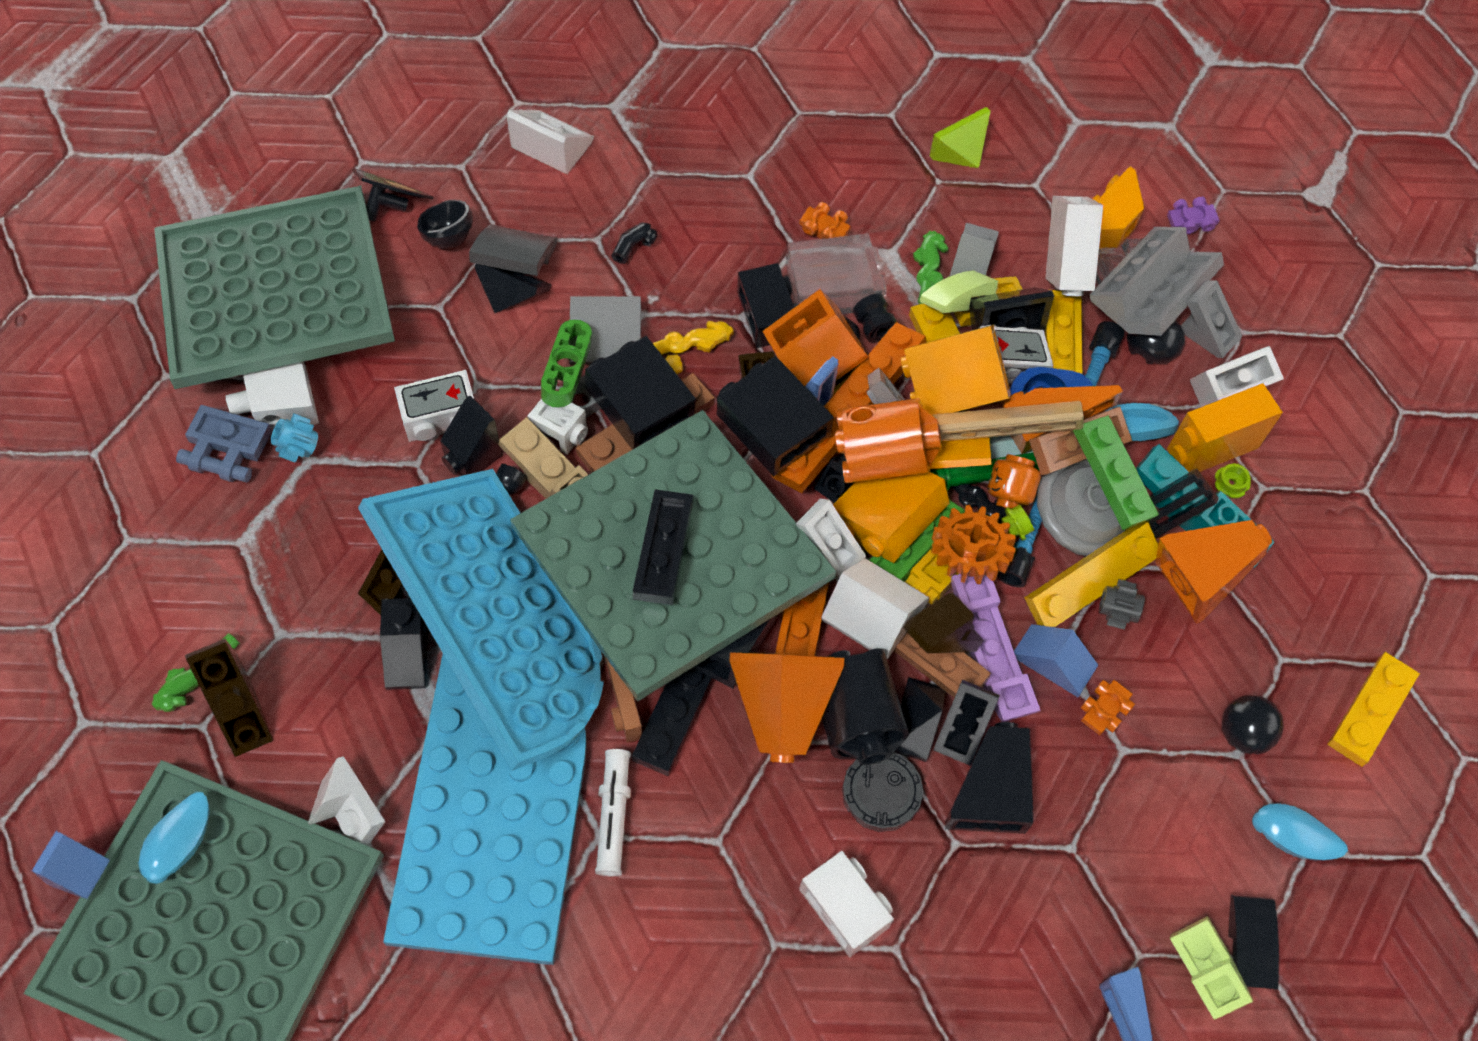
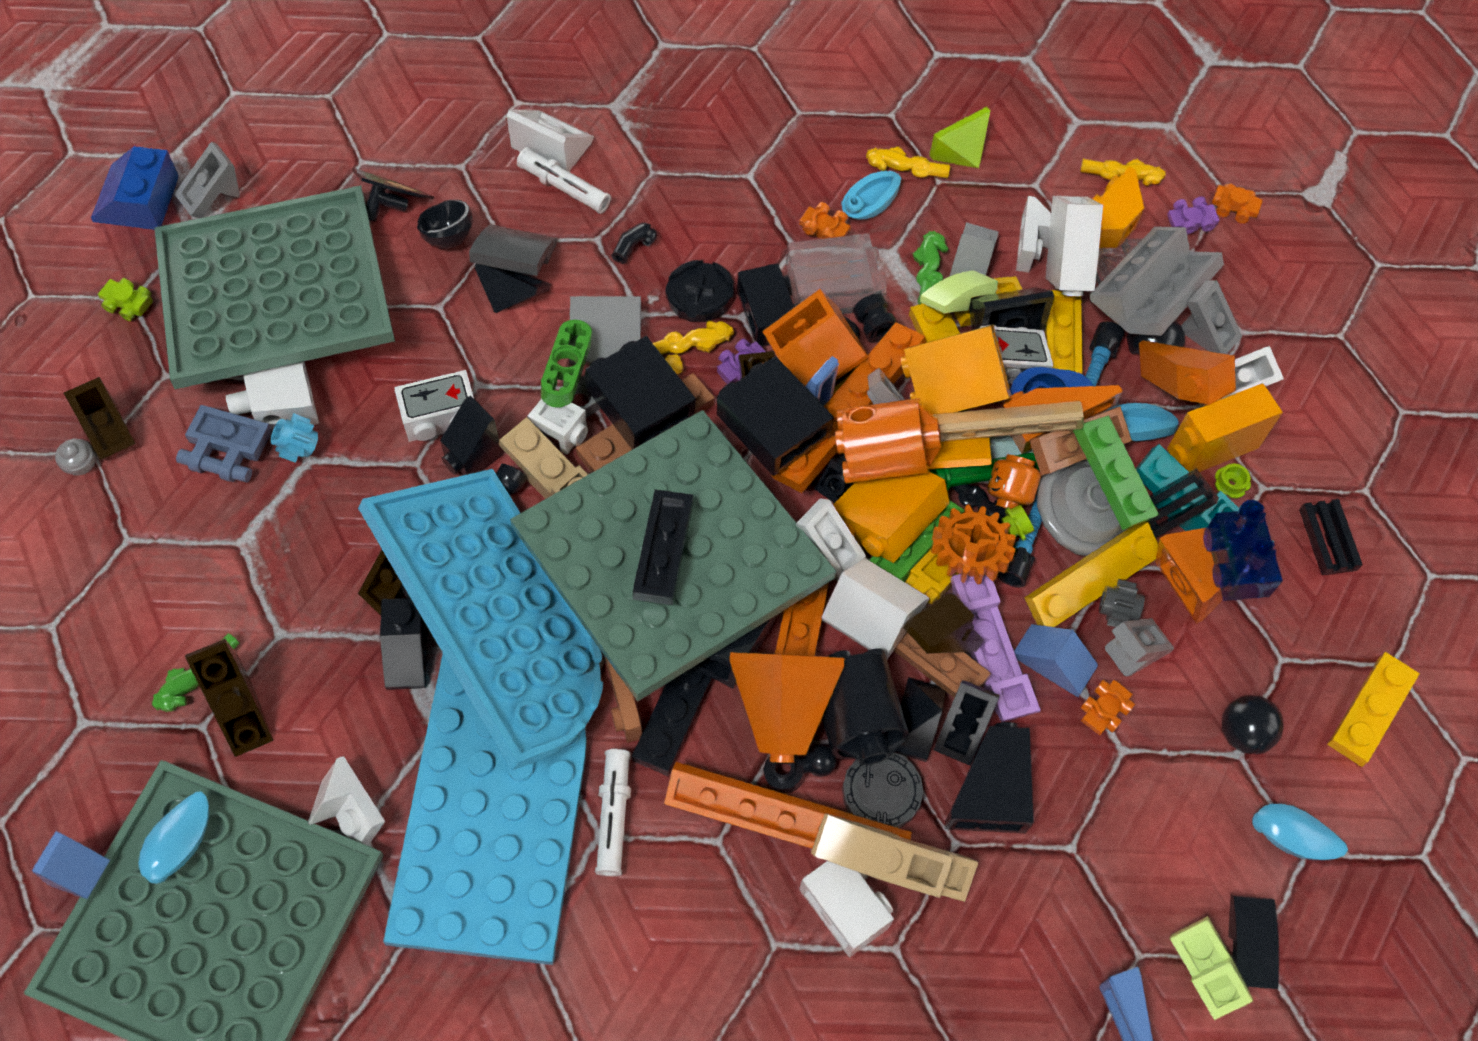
(75, 456): none -> light grey plate
(99, 418): none -> dark brown slope
(124, 296): none -> lime piece
(137, 189): none -> blue slope
(206, 180): none -> light grey slope
(533, 162): none -> white pin
(700, 291): none -> black tile
(730, 365): none -> medium lavender piece
(754, 806): none -> orange plate
(817, 761): none -> black plate
(871, 195): none -> medium azure arm
(894, 858): none -> tan slope
(897, 160): none -> yellow animal
(1033, 233): none -> white slope
(1110, 168): none -> yellow animal
(1137, 645): none -> light grey slope
(1188, 372): none -> orange slope
(1238, 200): none -> orange piece
(1243, 553): none -> clear blue brick
(1336, 534): none -> black tile

